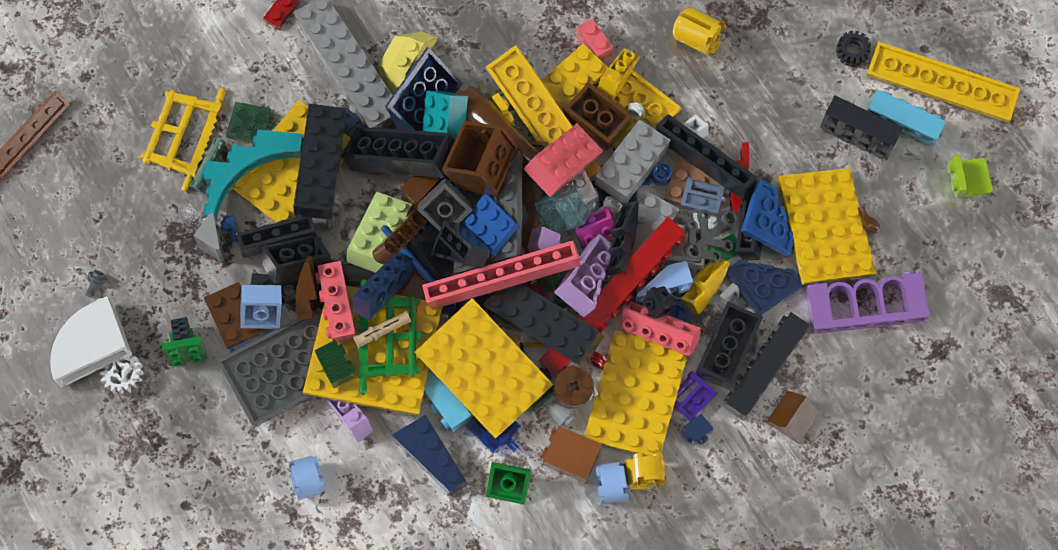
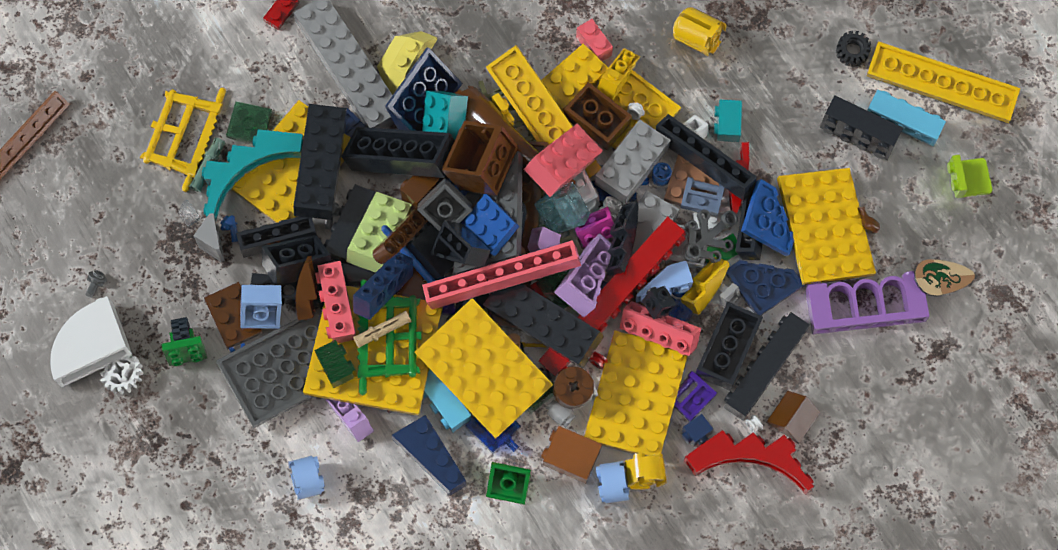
(350, 218): none -> black brick
(728, 120): none -> teal brick
(751, 449): none -> red arch
(754, 424): none -> white bush
(941, 277): none -> shield

